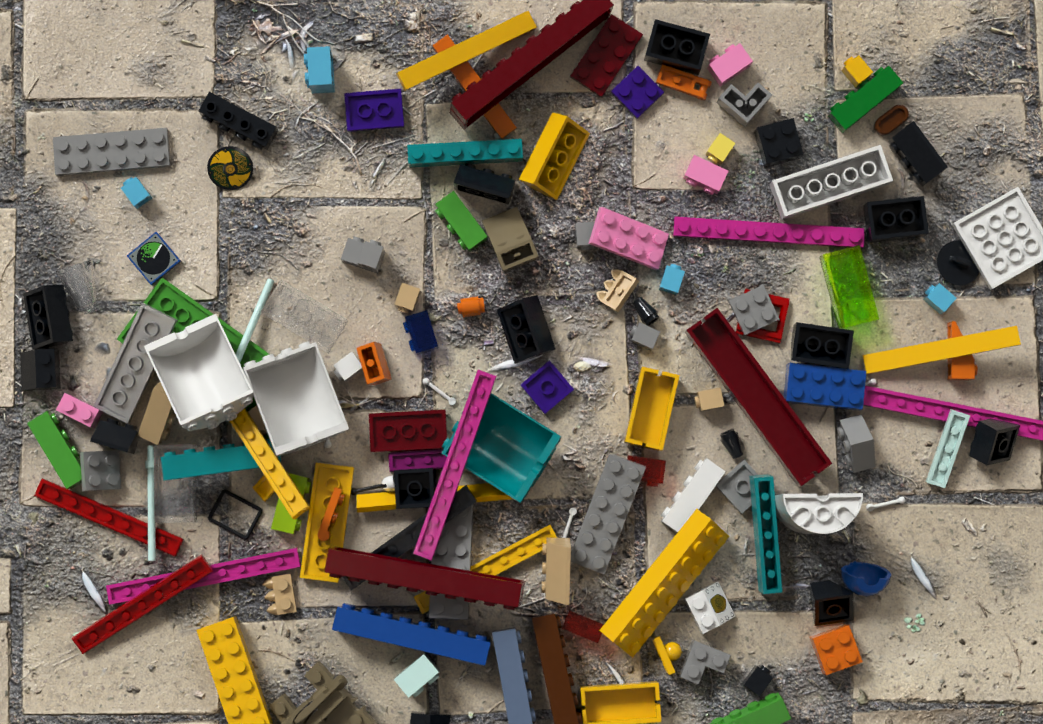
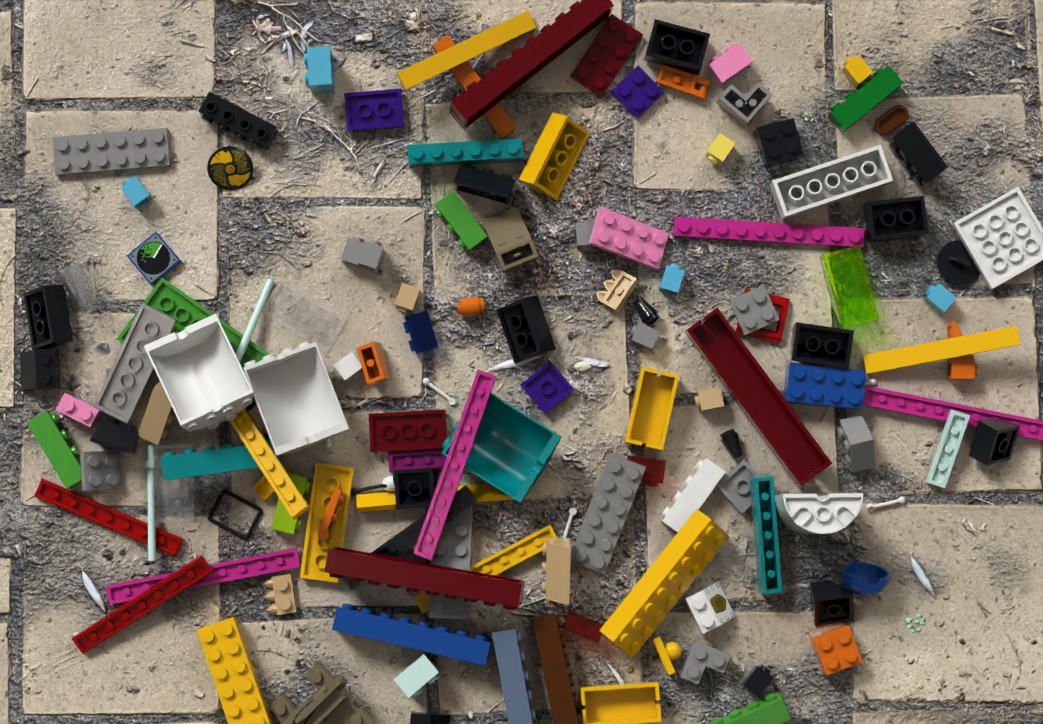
(705, 175): bright pink brick -> none

